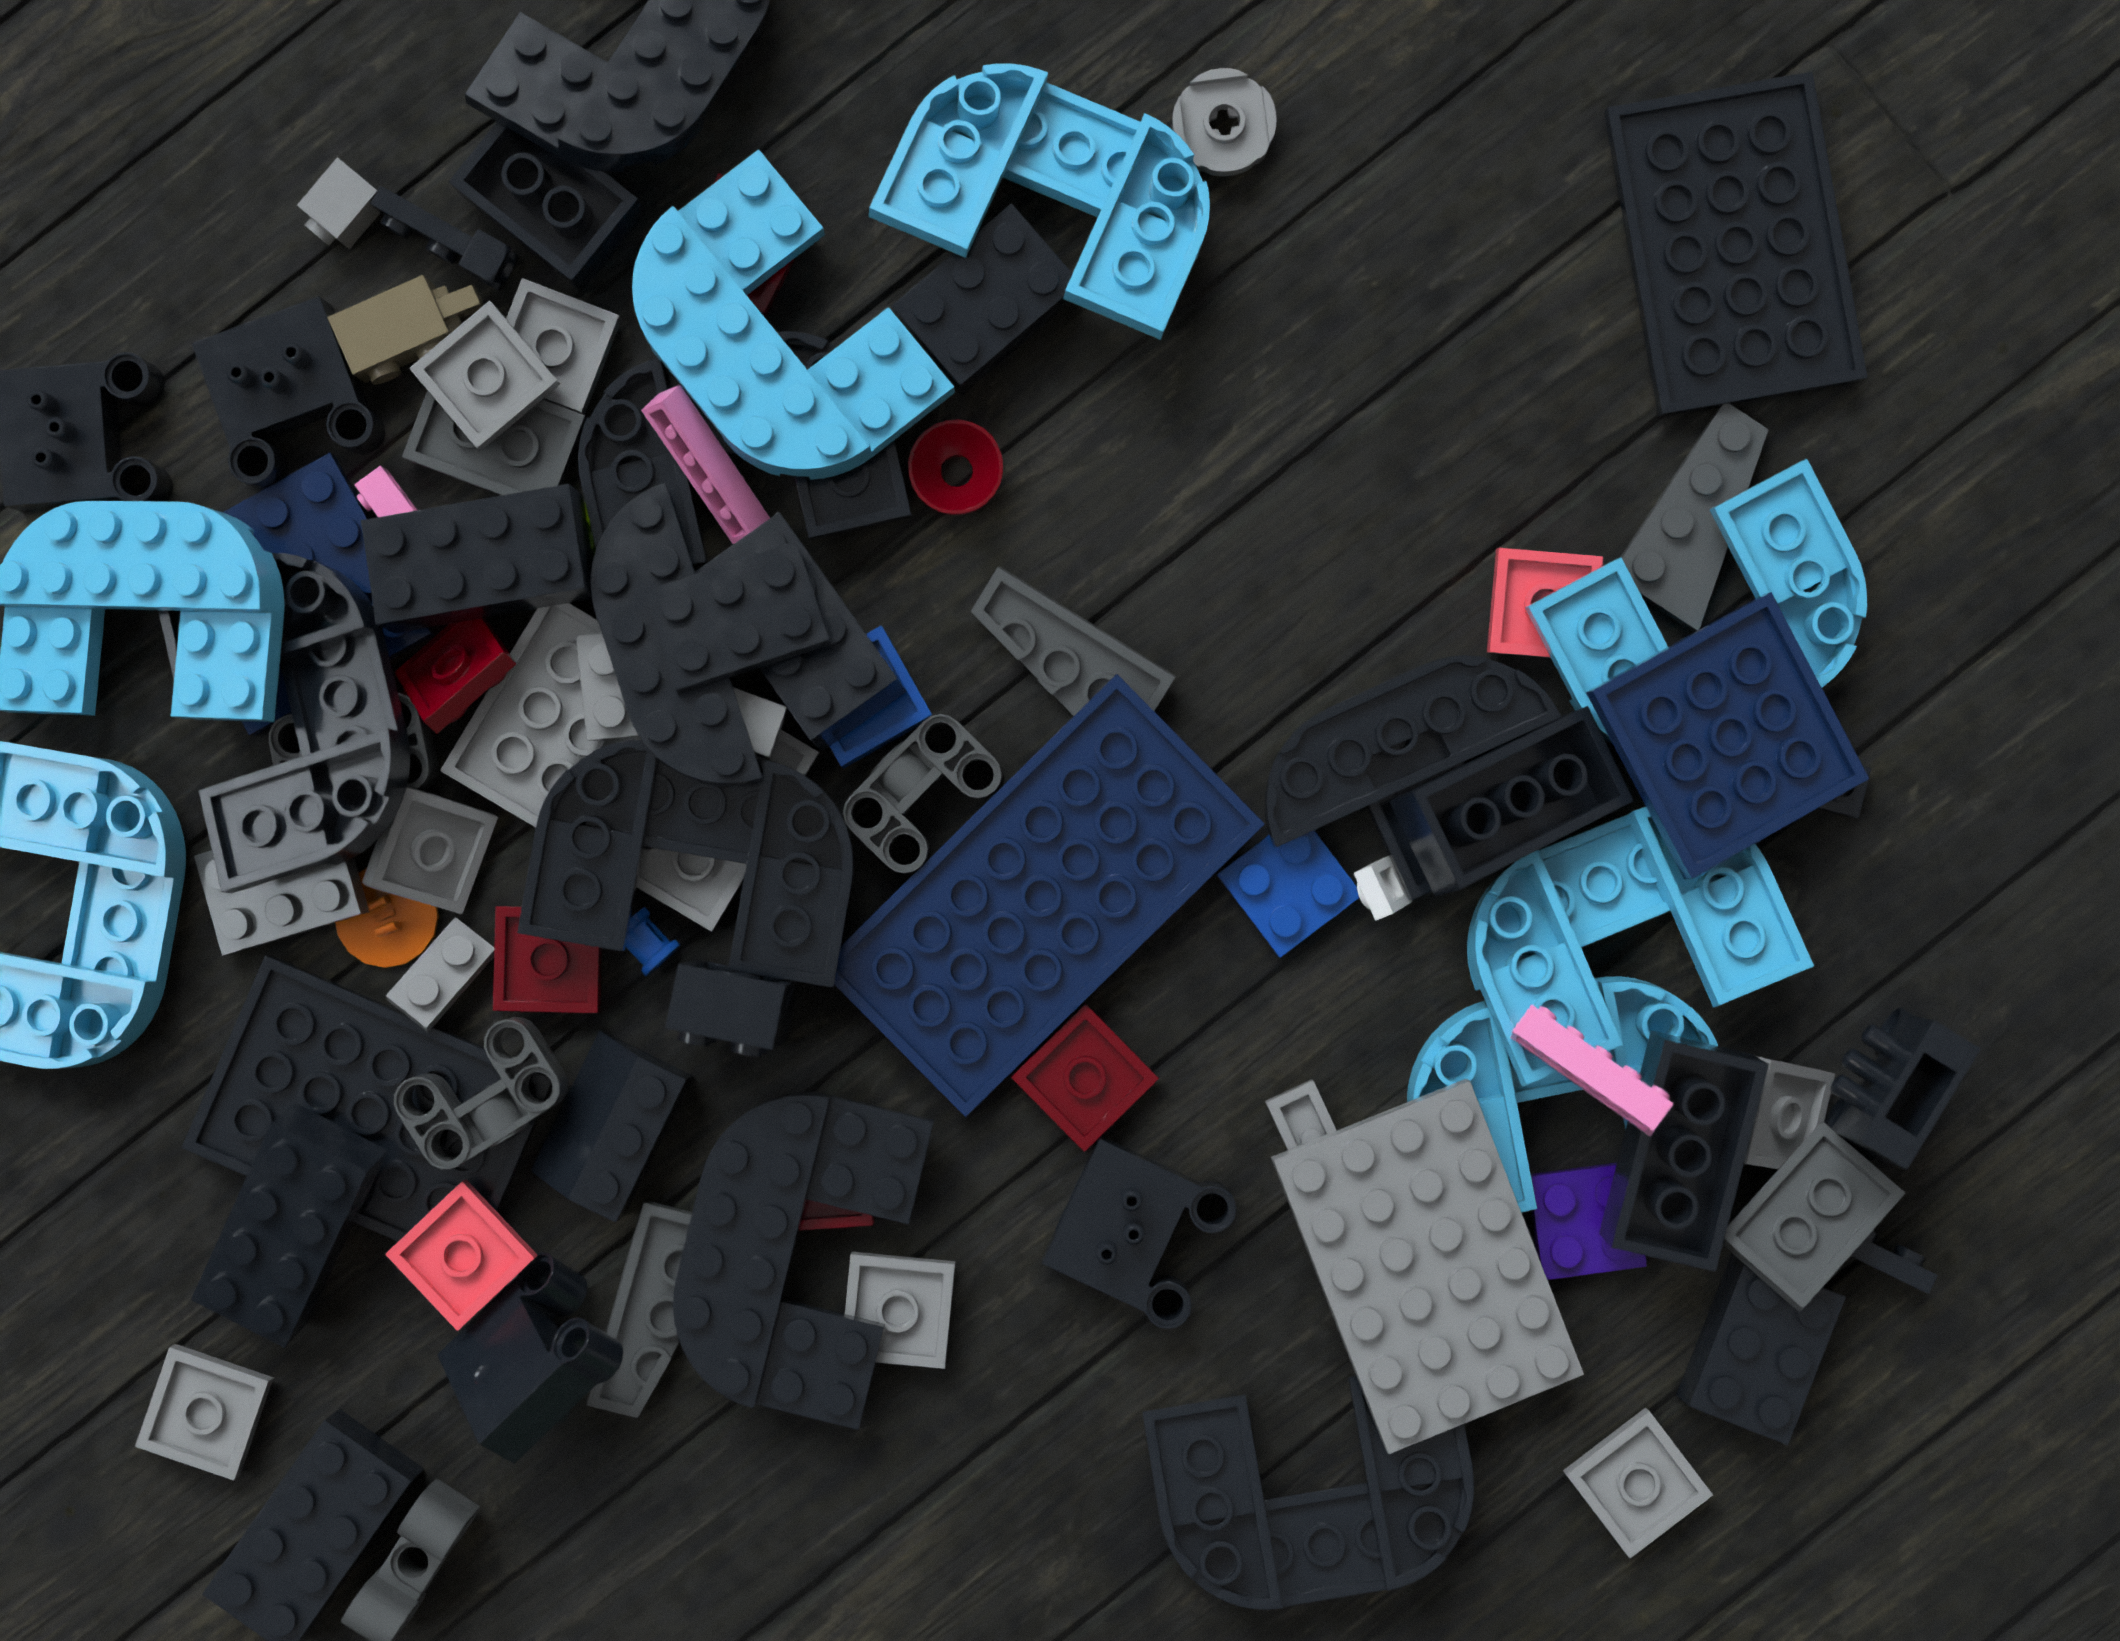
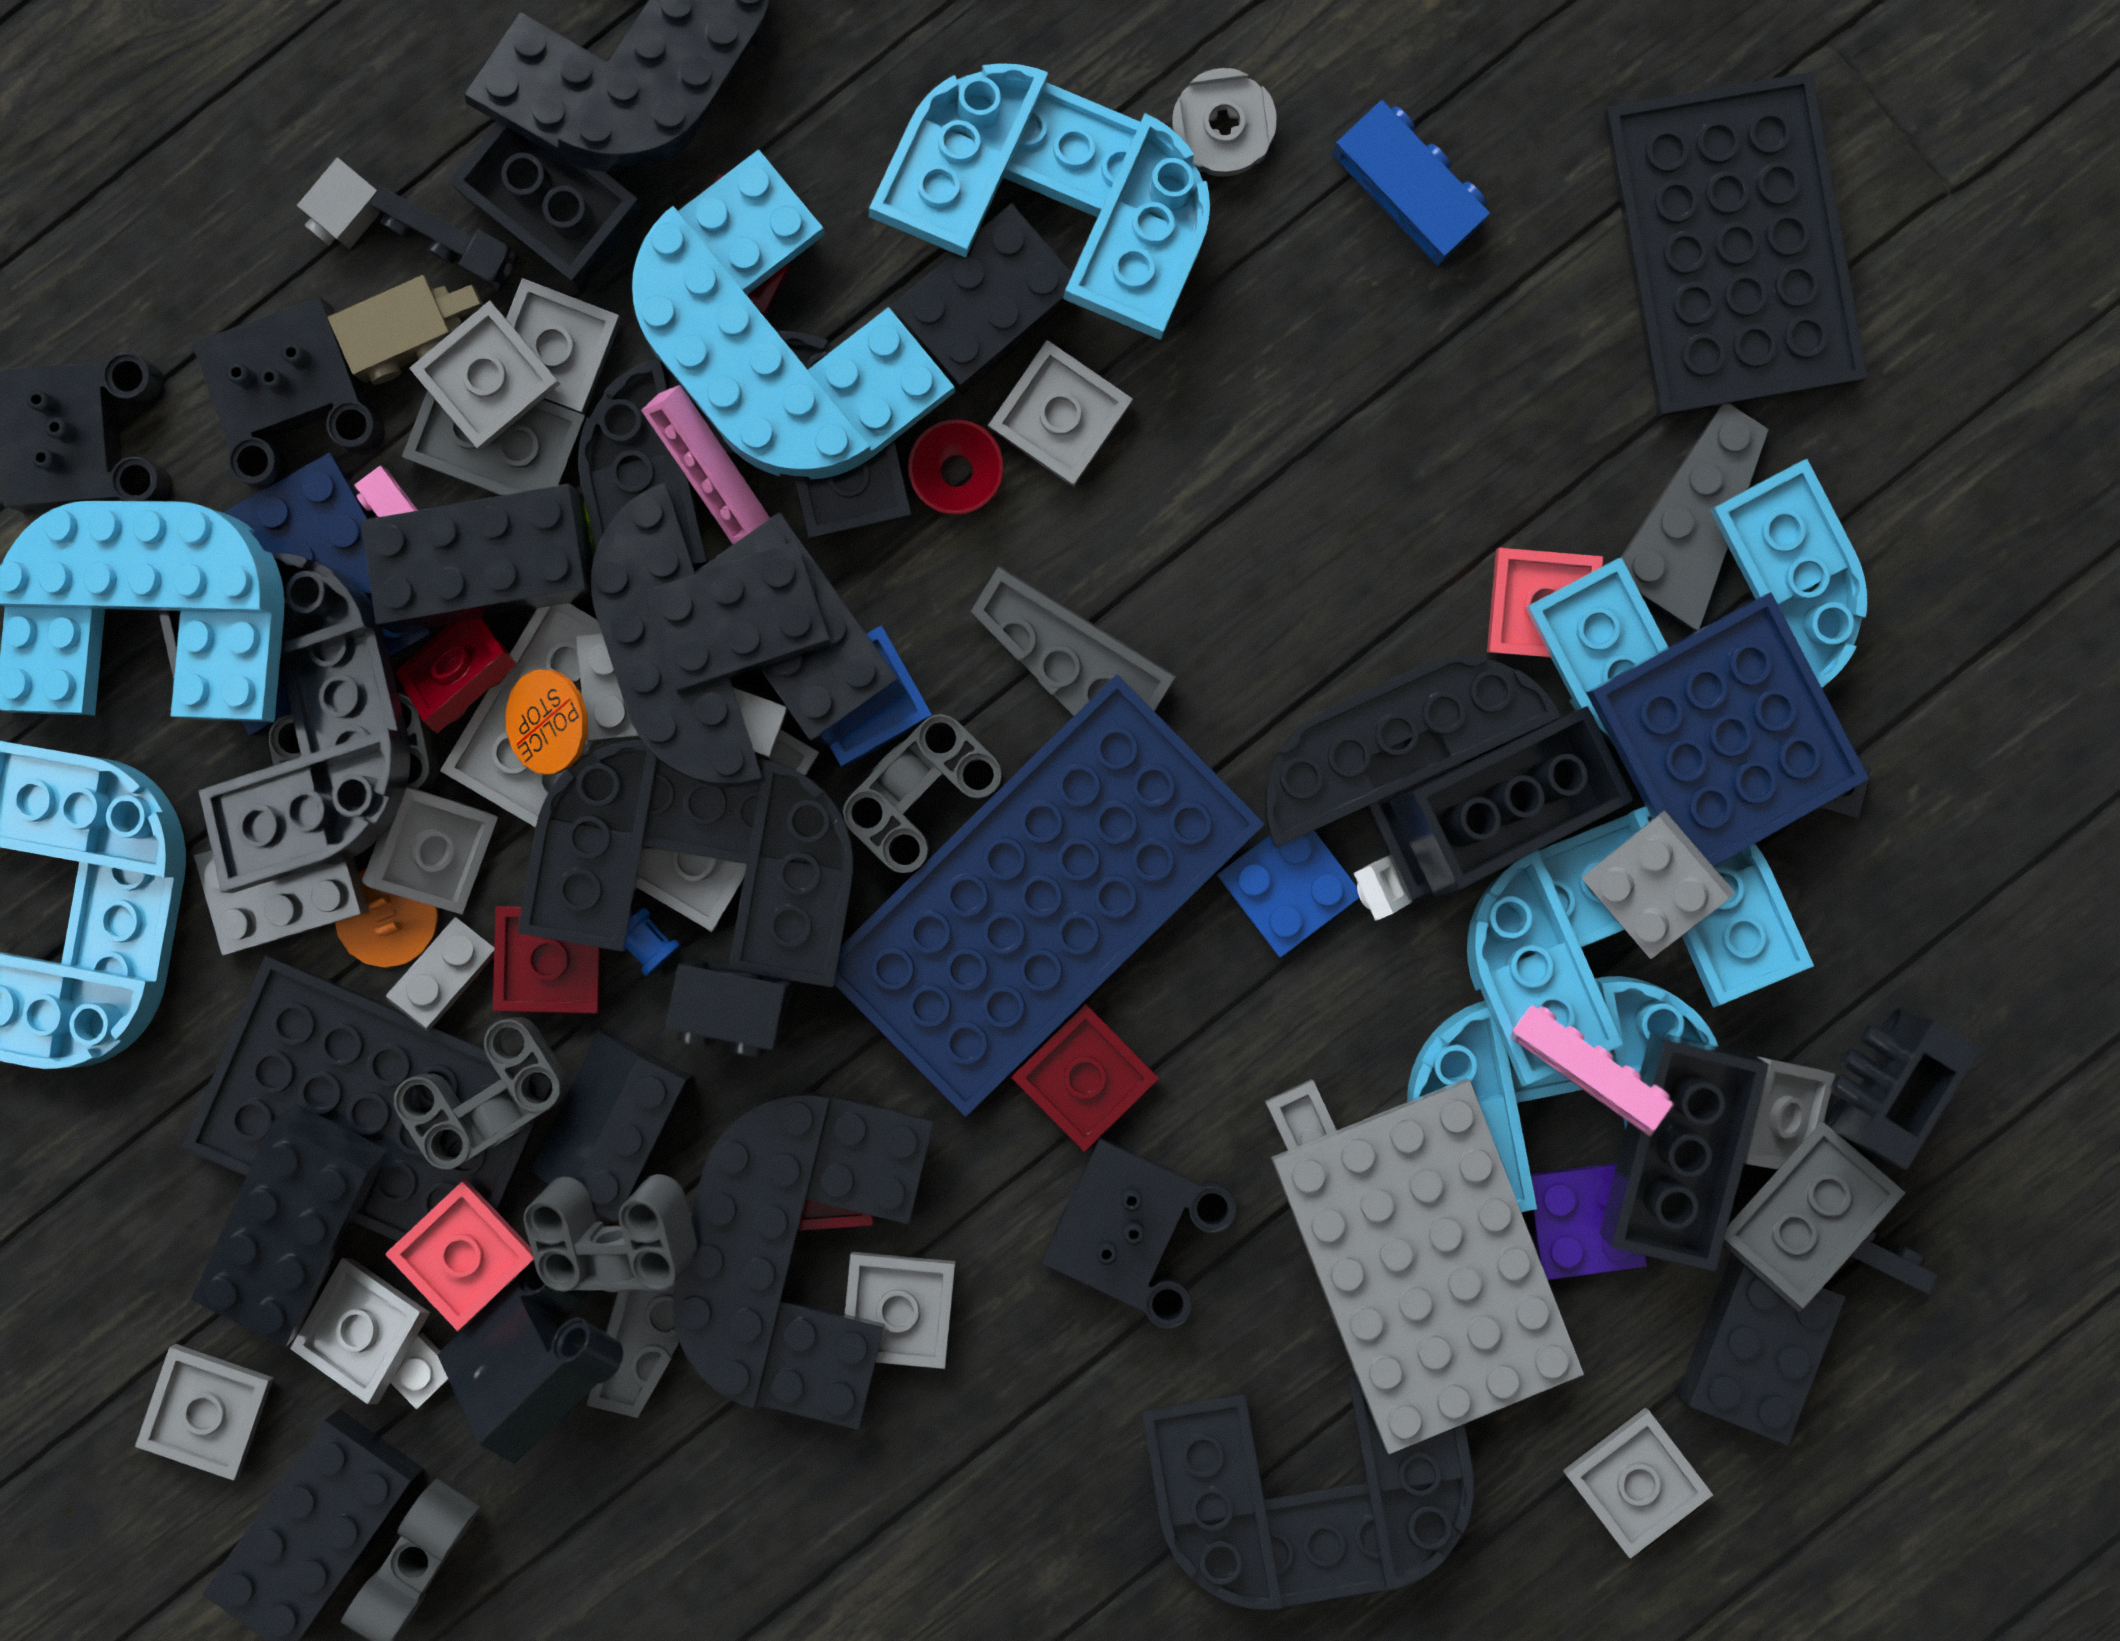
(360, 1330): none -> light grey plate
(420, 1372): none -> white plate
(546, 721): none -> orange piece
(582, 1254): none -> dark grey beam
(1060, 413): none -> light grey plate
(1411, 181): none -> blue brick
(1658, 885): none -> light grey plate

